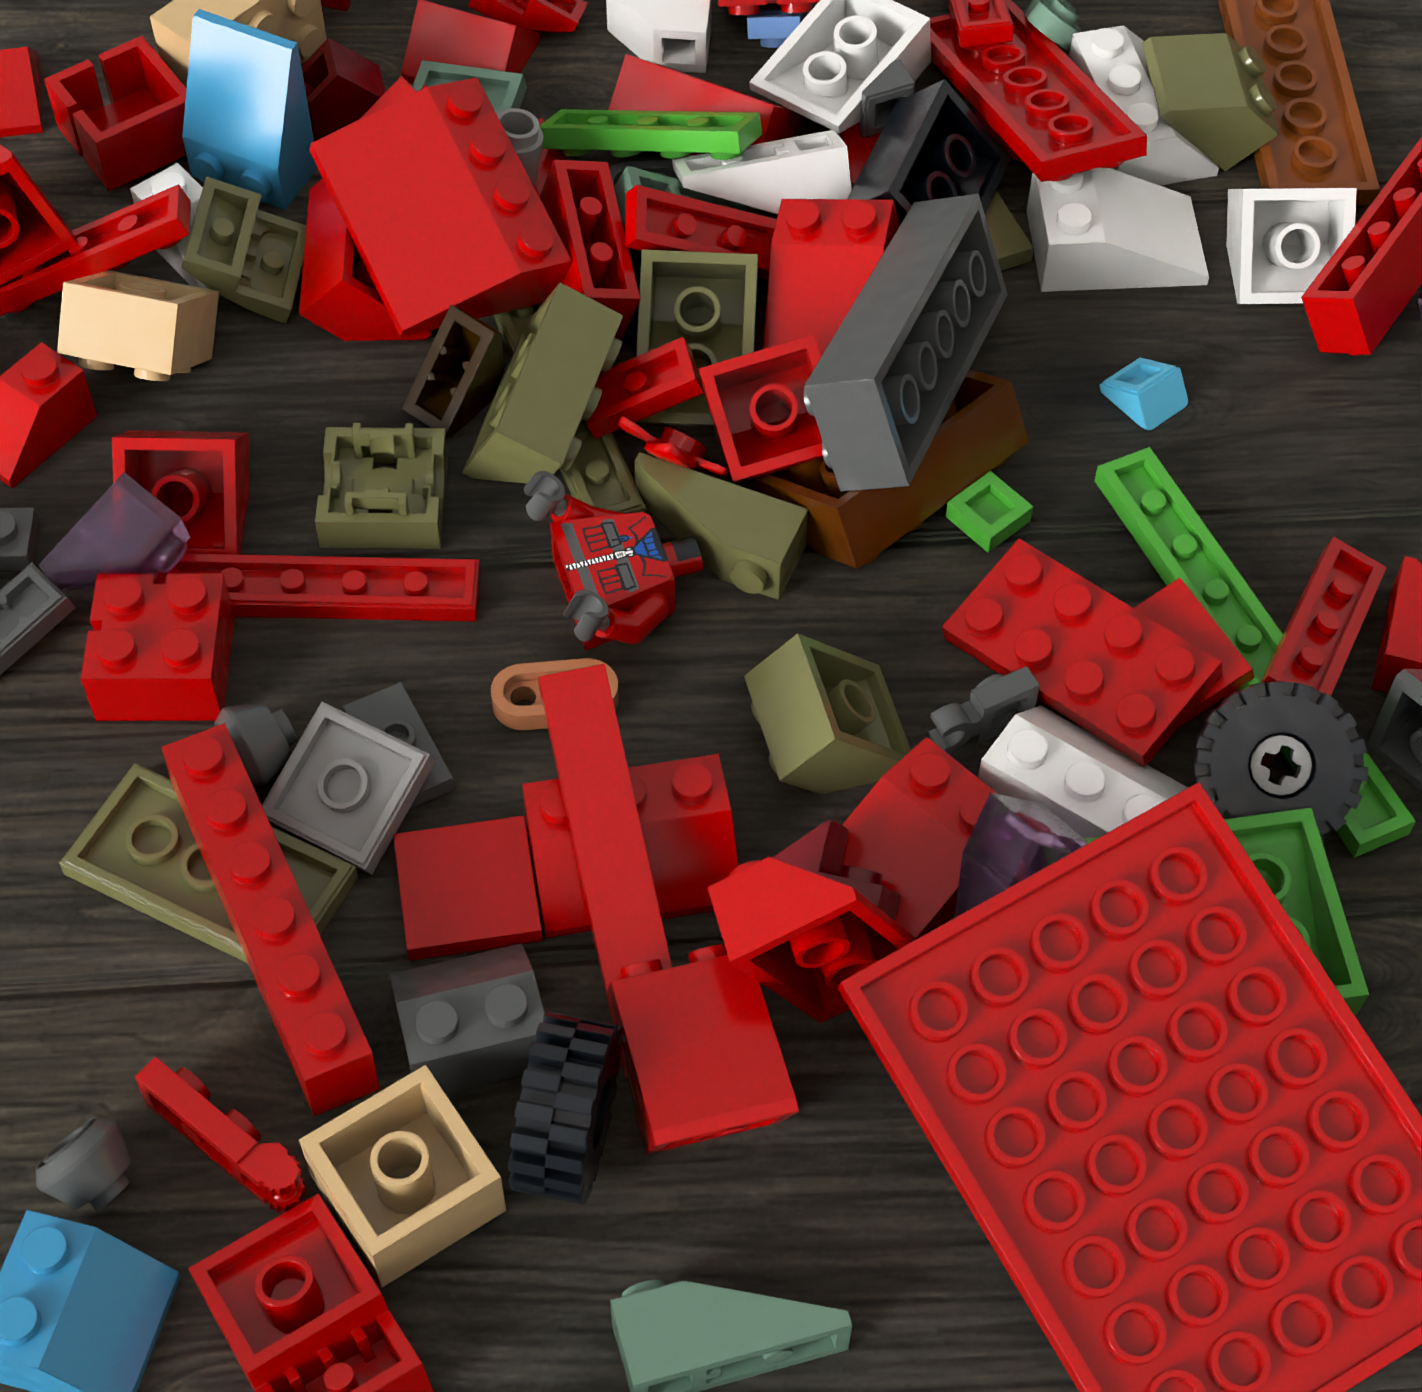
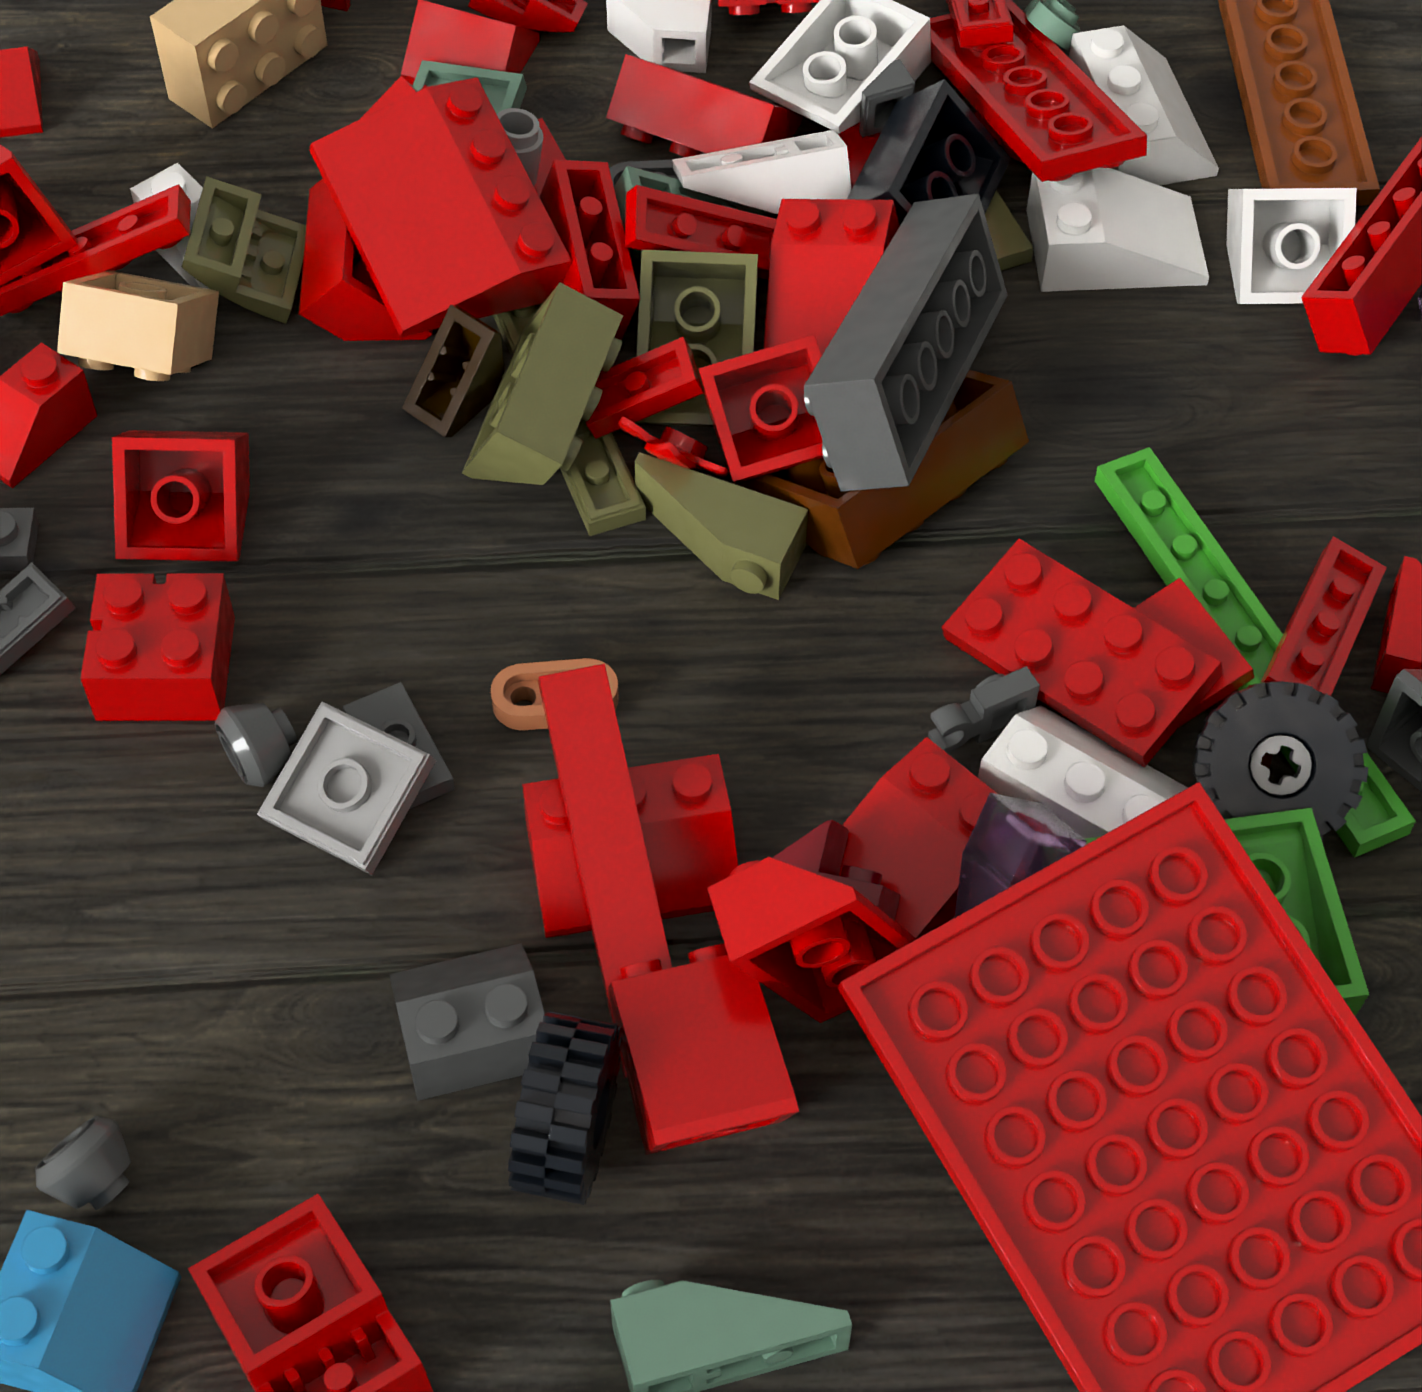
(119, 535): clear purple slope -> none
(139, 126): red piece -> none
(149, 860): olive tile -> none
(225, 1139): red hinge -> none
(247, 110): dark azure slope -> none
(271, 921): red brick -> none
(339, 87): dark red slope -> none
(343, 586): red tile -> none
(383, 504): olive brick -> none
(403, 1175): tan brick -> none
(467, 888): red tile -> none
(610, 564): torso -> none
(668, 132): bright green plate -> none
(772, 26): medium blue plate -> none
(825, 716): olive slope -> none
(989, 511): bright green plate -> none
(1147, 391): medium azure slope -> none
(1212, 94): olive slope -> none

